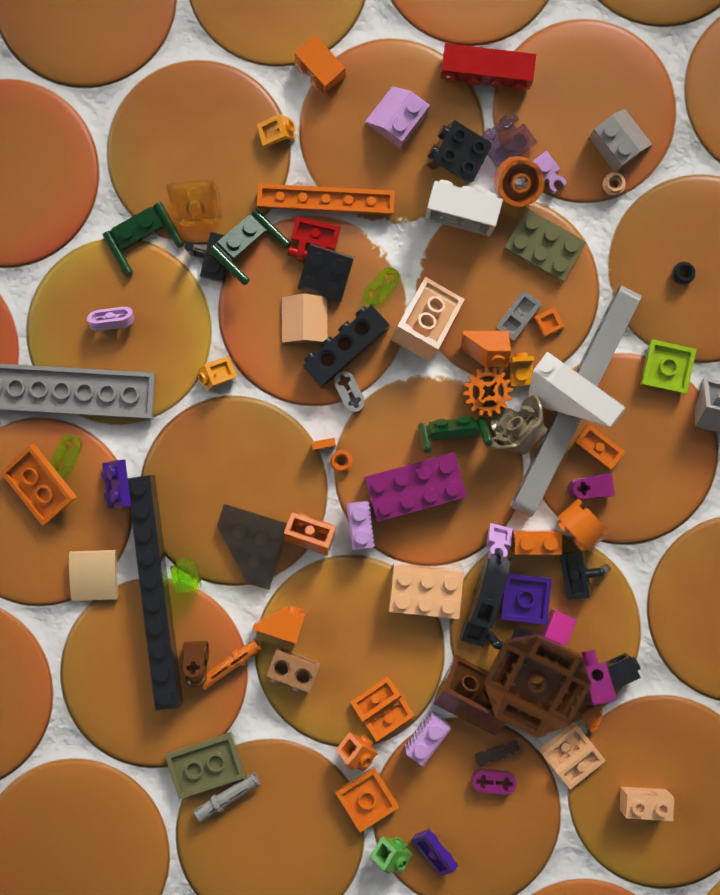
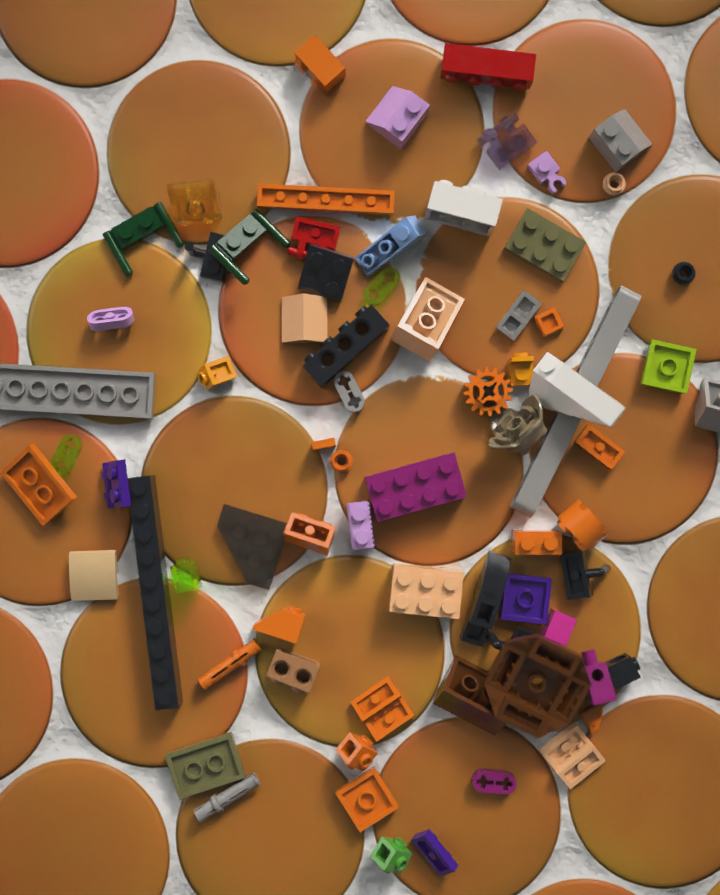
(195, 662): reddish brown piece -> none
(276, 129): light orange bracket -> none
(391, 244): none -> light blue slope
(427, 738): lavender brick -> none
(454, 428): dark green plate -> none
(459, 151): black bracket -> none
(487, 347): orange slope -> none
(497, 753): clear smoke axle -> none
(499, 540): lavender plate -> none
(523, 169): orange brick -> none
(594, 487): magenta piece -> none
(646, 803): light nougat brick -> none

